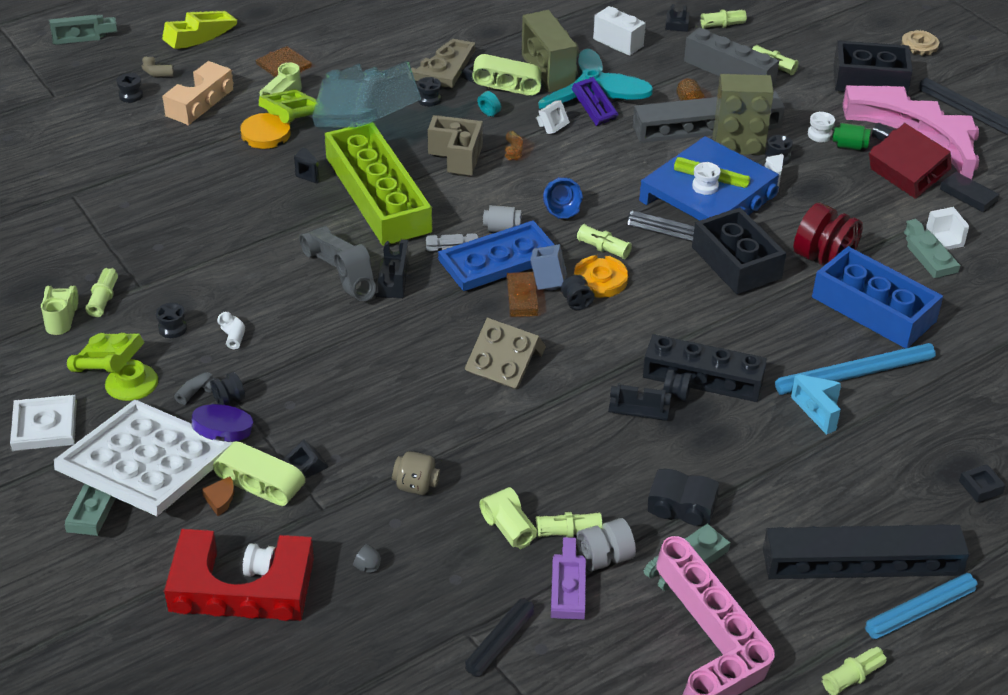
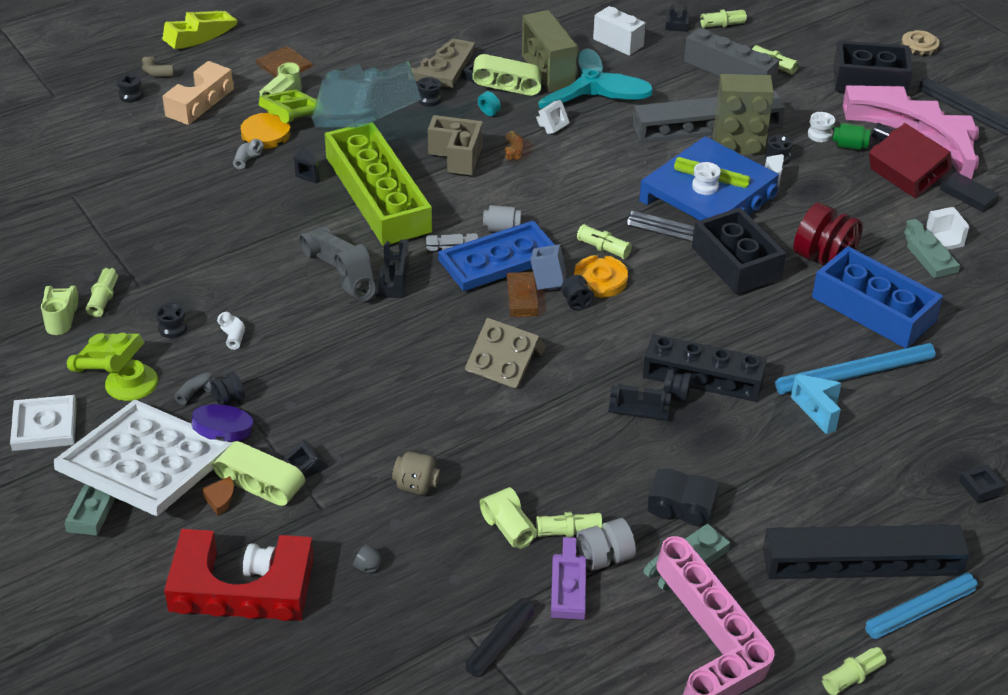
(81, 28): sand green hinge -> none
(246, 152): none -> light grey arm
(562, 197): blue hair -> none
(591, 102): dark purple tile -> none
(689, 89): clear orange brick -> none

